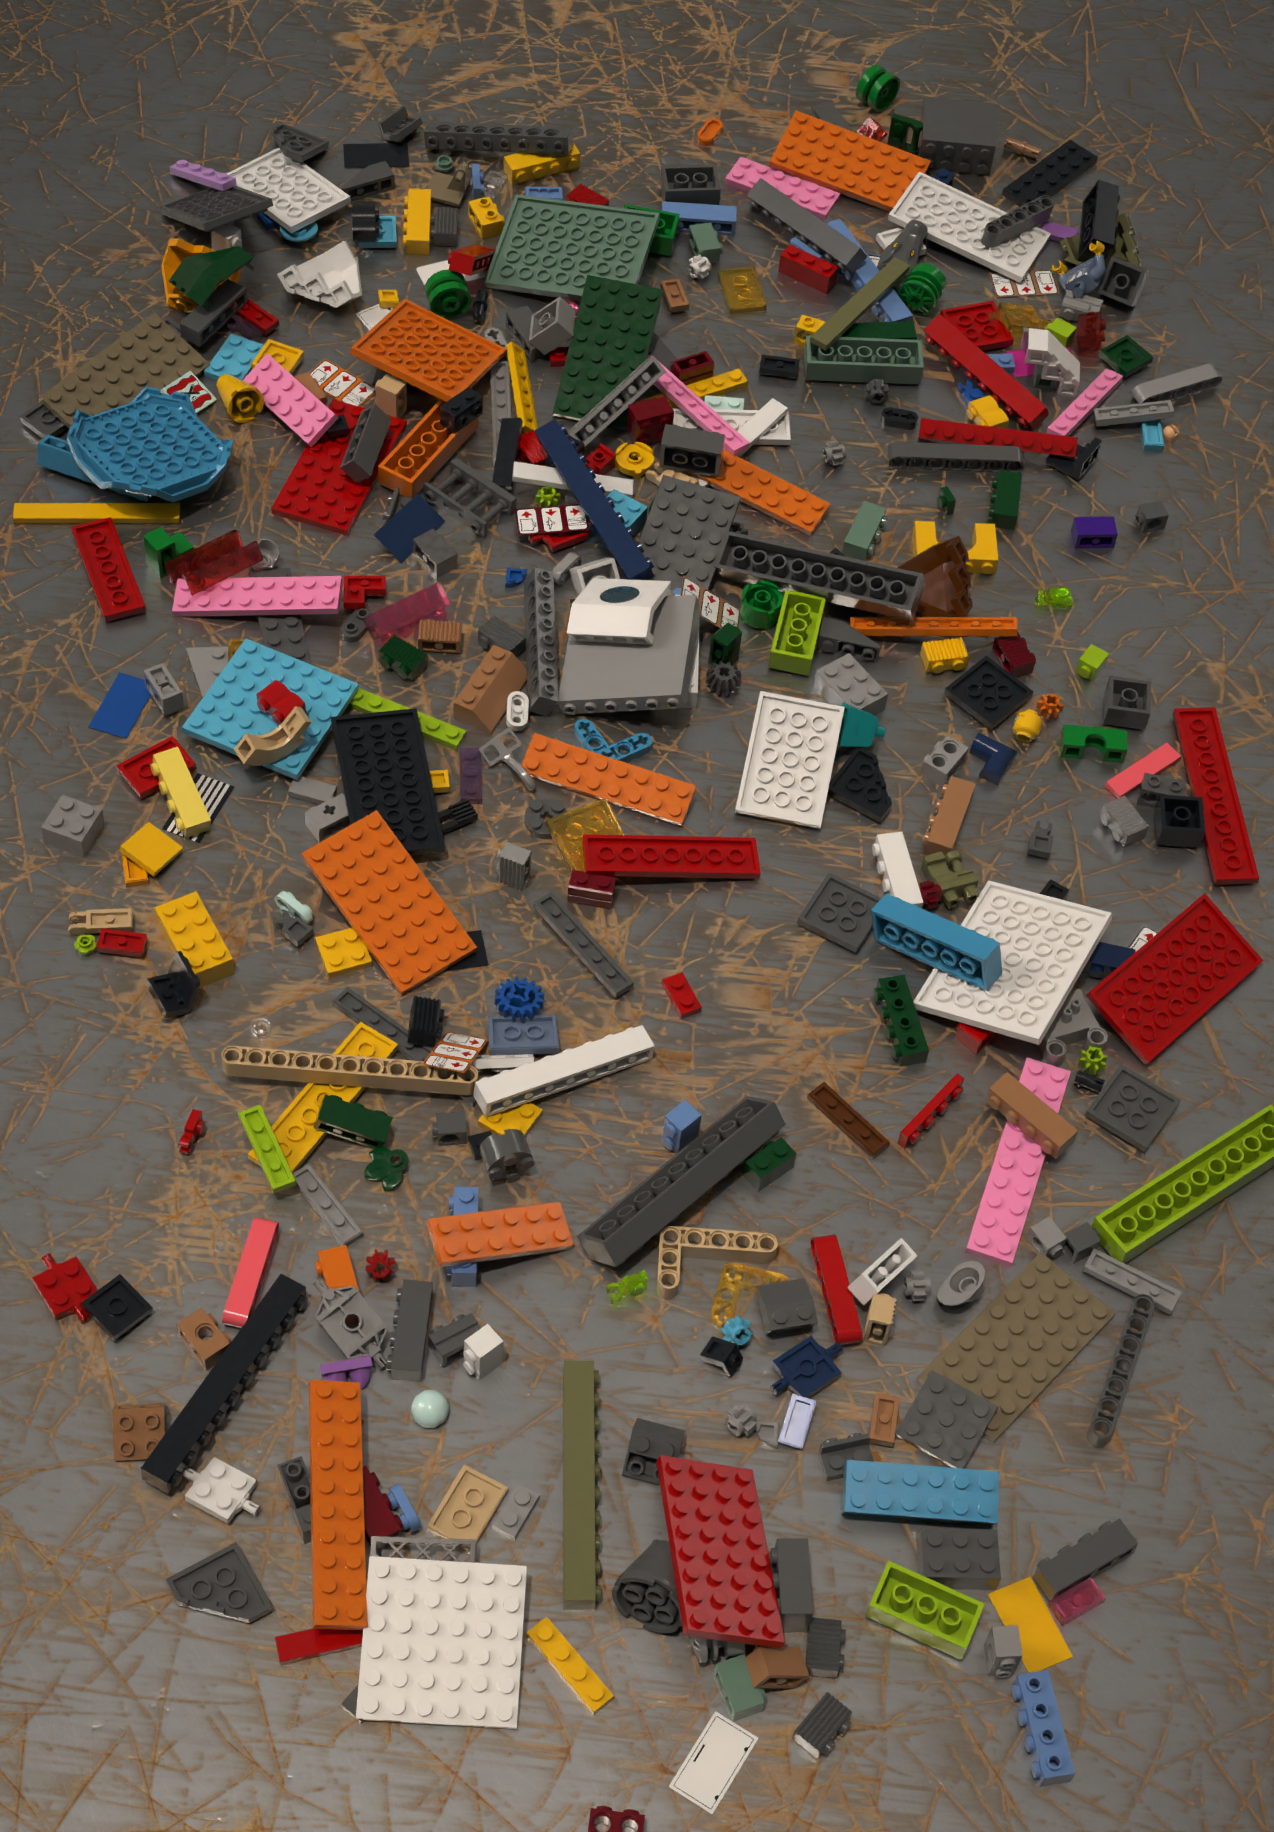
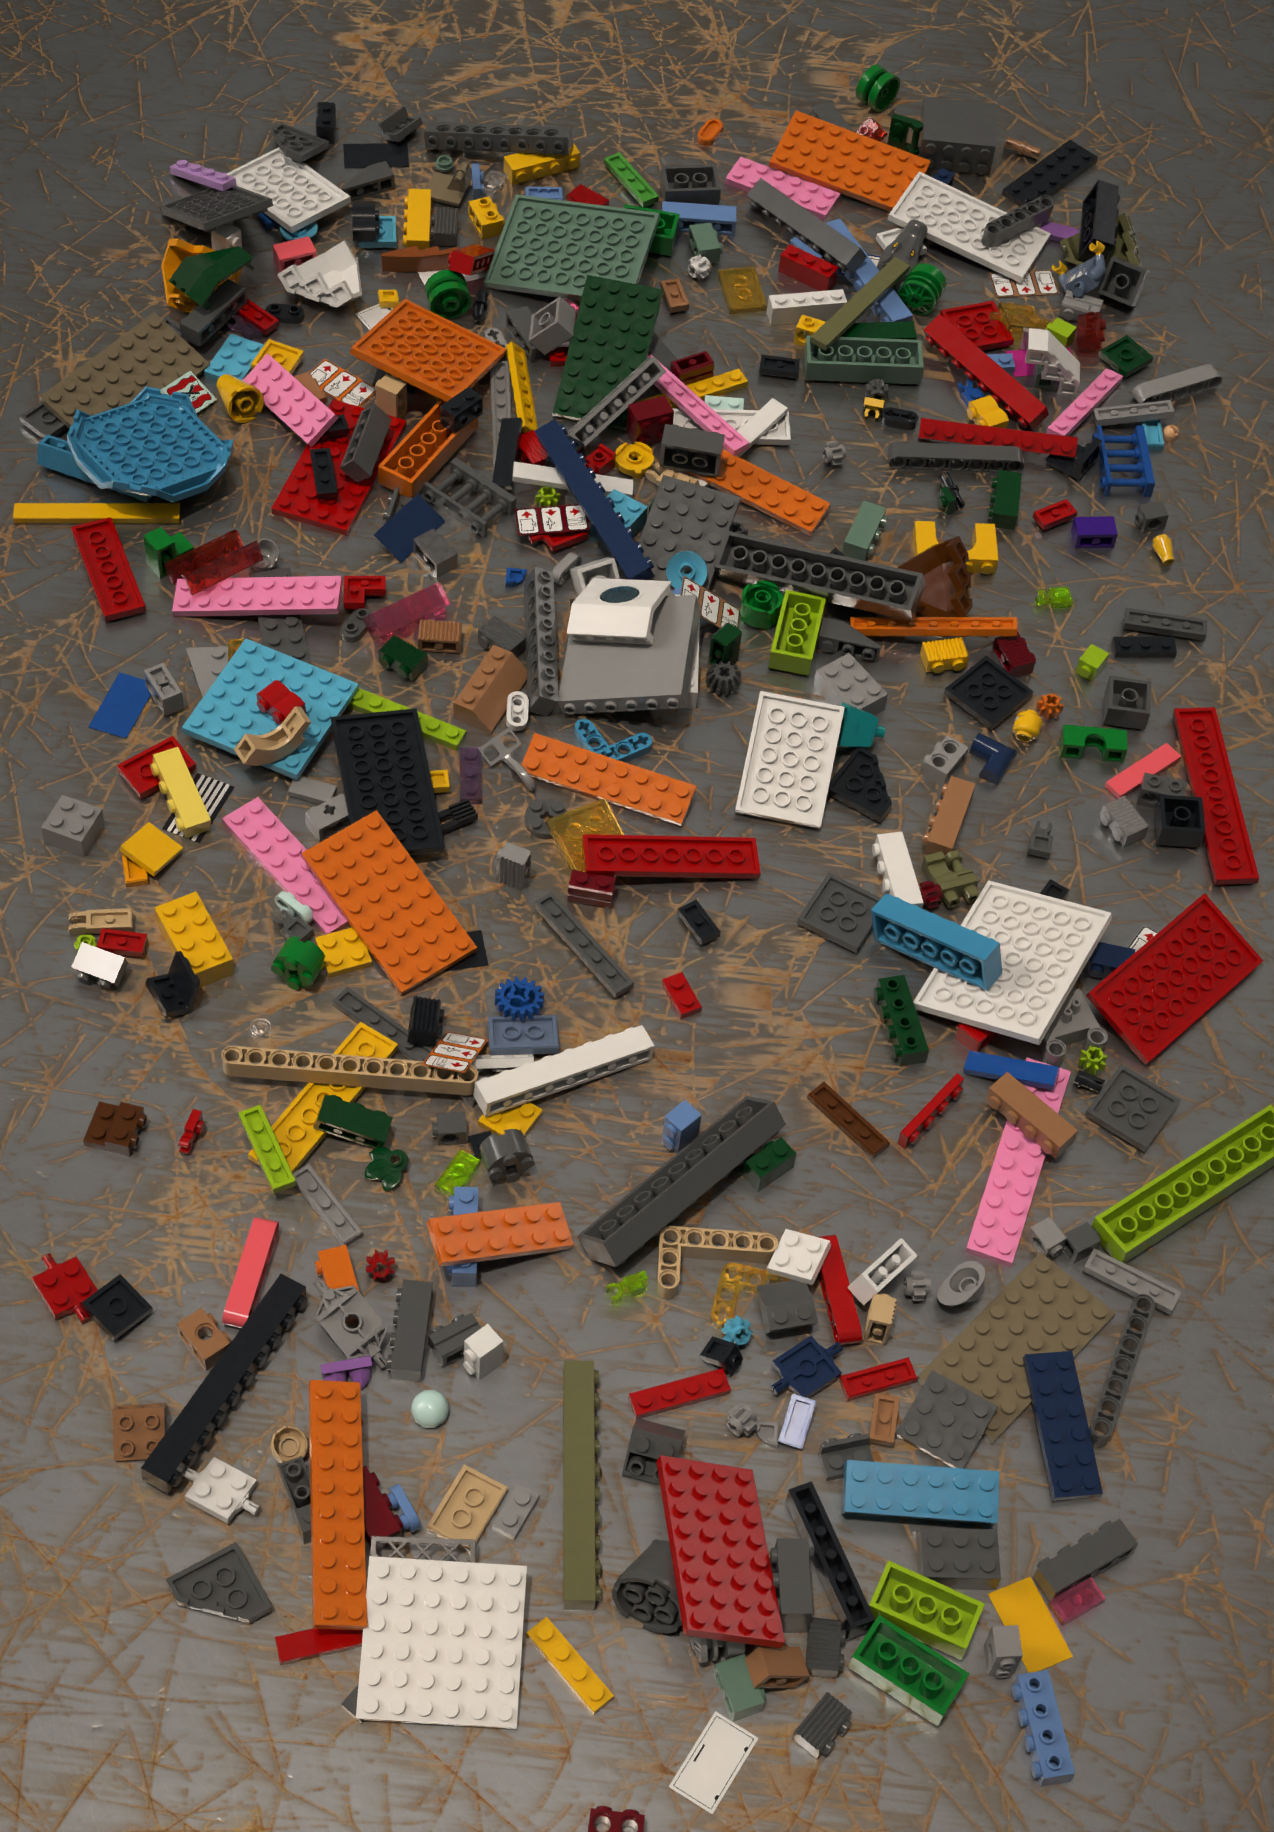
(99, 965): none -> brick
(115, 1128): none -> reddish brown plate
(281, 858): none -> bright pink plate
(286, 313): none -> black plate
(288, 1444): none -> tan hair
(293, 252): none -> coral brick
(298, 963): none -> green brick
(323, 473): none -> black plate
(326, 121): none -> black brick
(416, 260): none -> dark orange slope
(457, 1173): none -> clear neon green plate
(631, 179): none -> bright green plate
(679, 1393): none -> red plate
(683, 559): none -> medium azure dish
(698, 922): none -> black plate
(789, 308): none -> white brick
(799, 1256): none -> white plate
(830, 1560): none -> black brick
(873, 405): none -> yellow tile
(878, 1379): none -> red tile
(908, 1670): none -> green brick
(947, 481): none -> black pin
(1024, 1071): none -> blue tile
(1054, 514): none -> red plate
(1062, 1426): none -> dark blue plate
(1140, 454): none -> blue fence
(1144, 647): none -> black plate
(1163, 548): none -> yellow cone
(1165, 624): none -> dark grey plate

